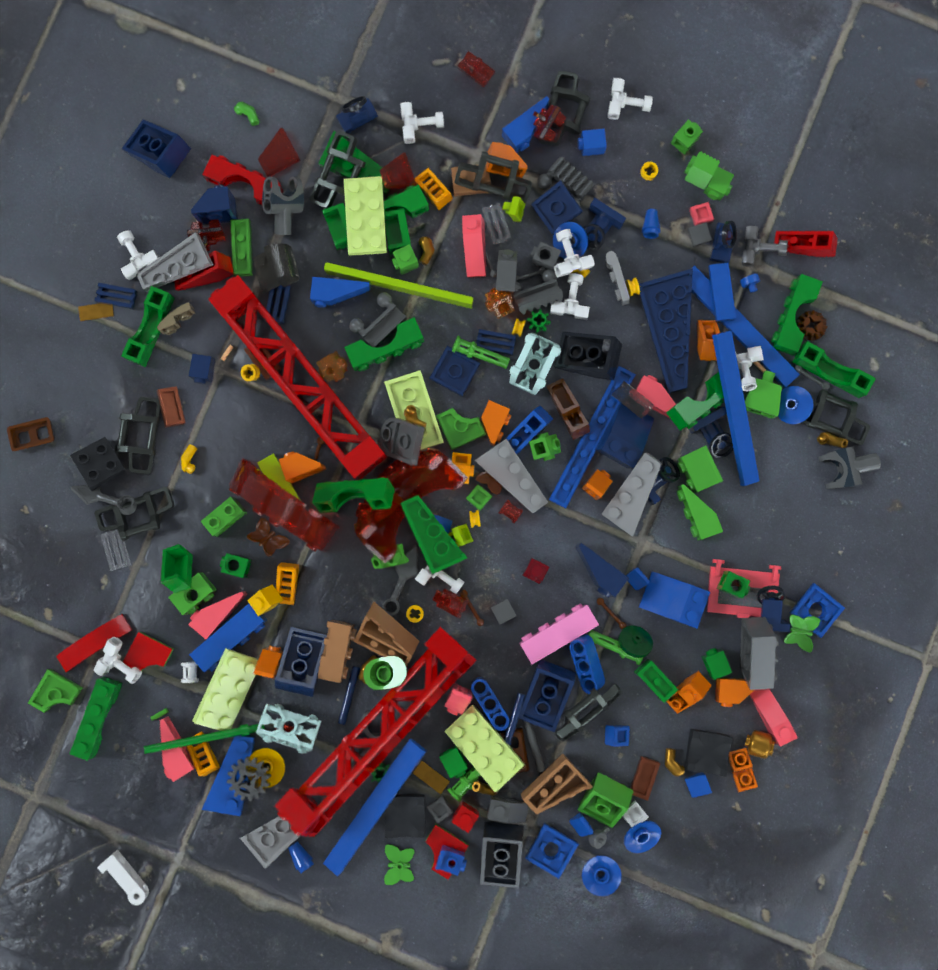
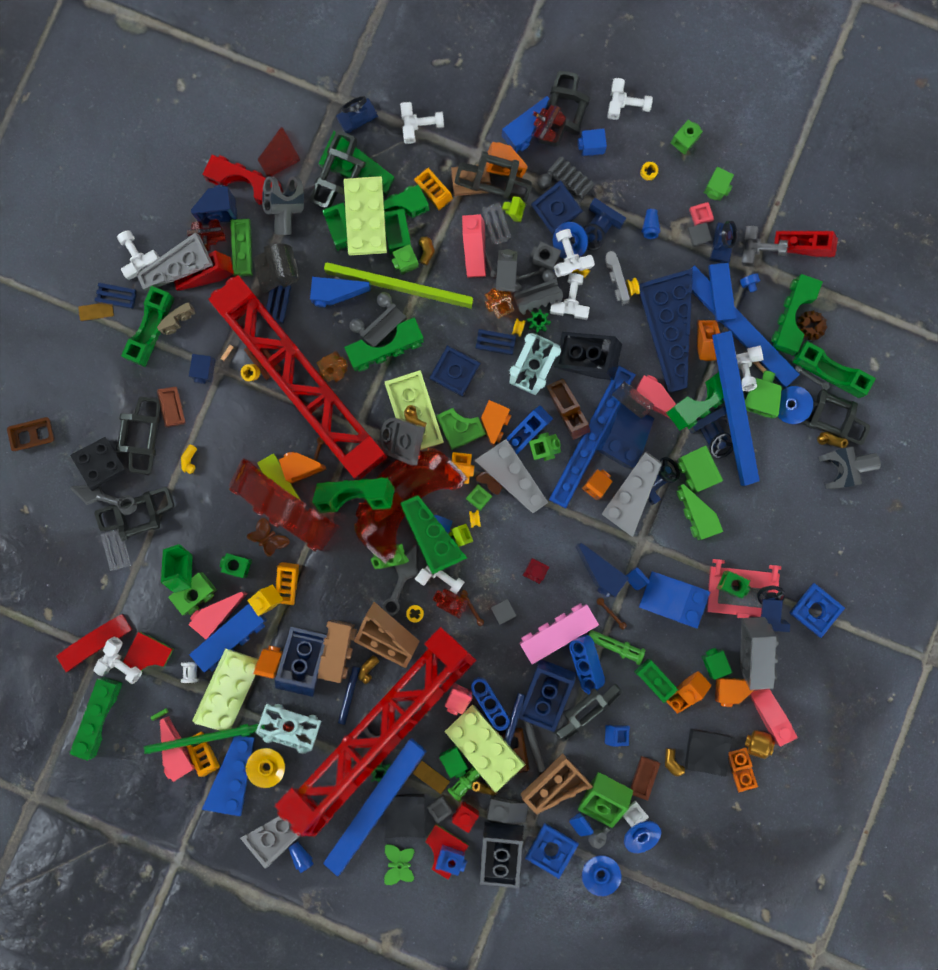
(54, 690): bright green tile -> none
(125, 877): white leg -> none
(157, 148): dark blue slope -> none
(223, 516): bright green brick -> none
(243, 108): bright green arm -> none
(252, 786): dark grey gear -> none
(385, 673): bright green piece -> none
(398, 173): clear red wing -> none
(470, 352): bright green pin -> none
(476, 69): clear red hips -> none
(510, 511): clear red bush -> none
(635, 641): dark green piece -> none
(698, 785): blue slope -> none
(701, 170): bright green brick -> none
(800, 630): bright green piece -> none

